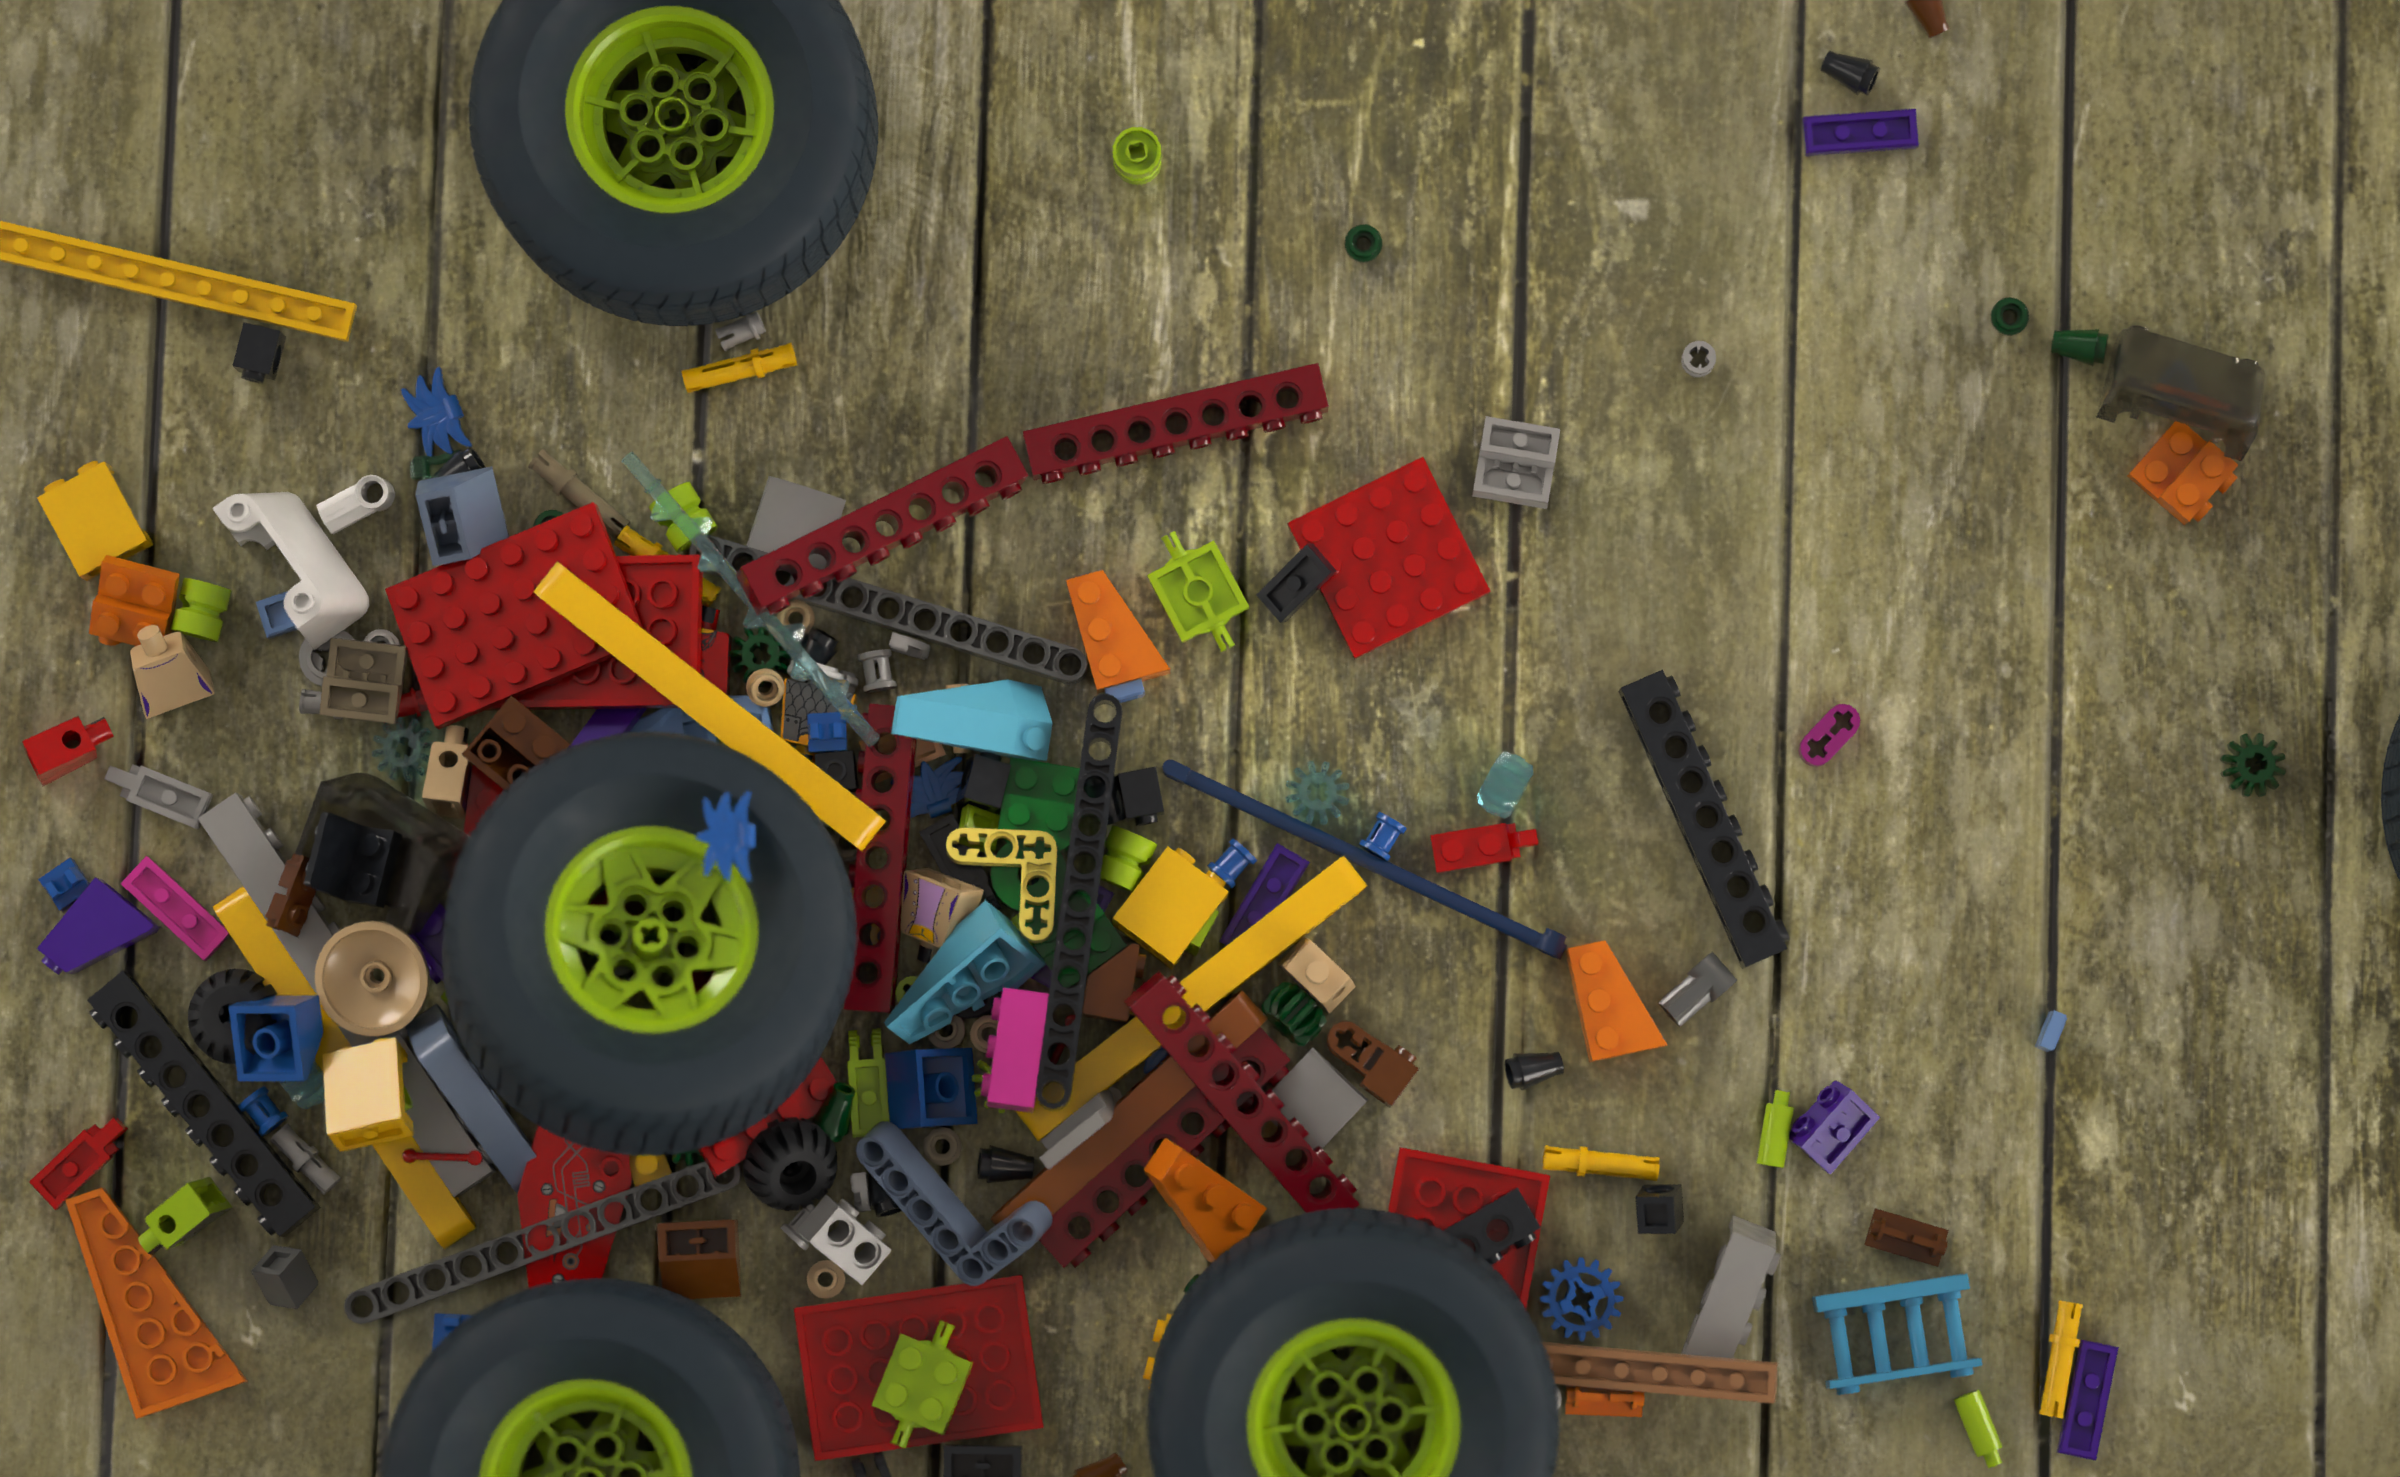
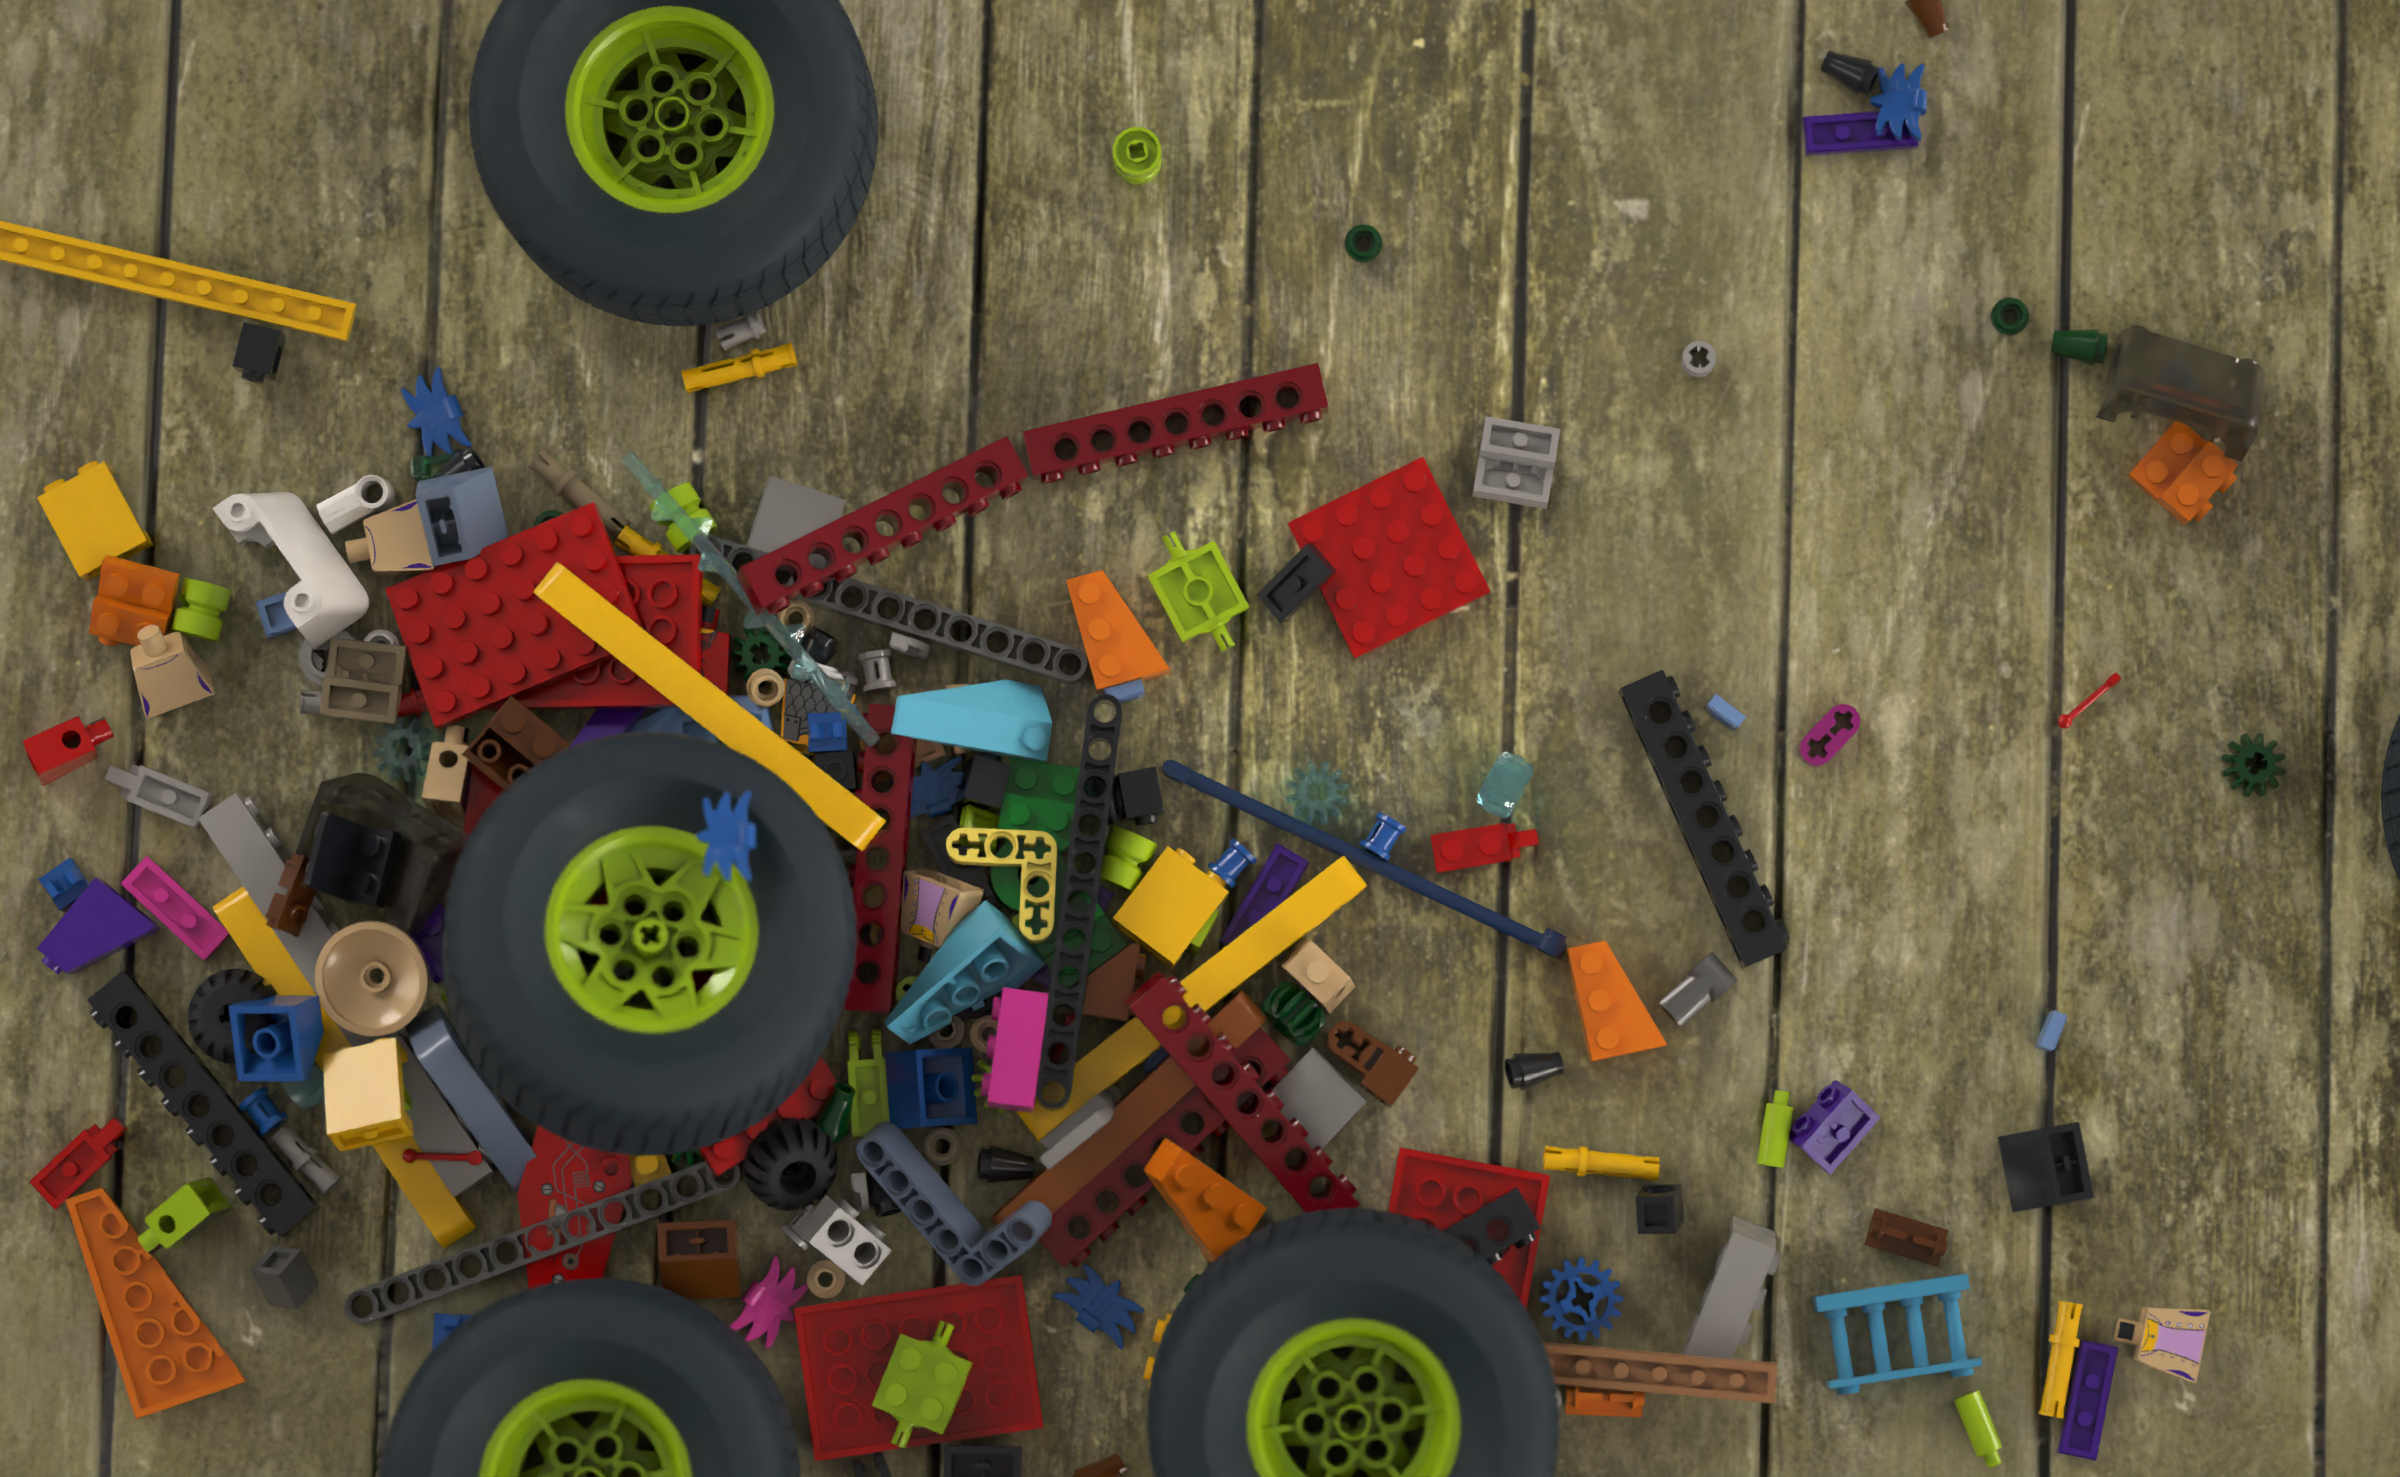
(393, 542): none -> tan torso
(769, 1304): none -> dark pink piece
(1100, 1305): none -> blue piece
(1724, 712): none -> medium blue tile
(1900, 102): none -> blue piece
(2045, 1167): none -> black slope
(2065, 720): none -> red hinge
(2167, 1340): none -> torso

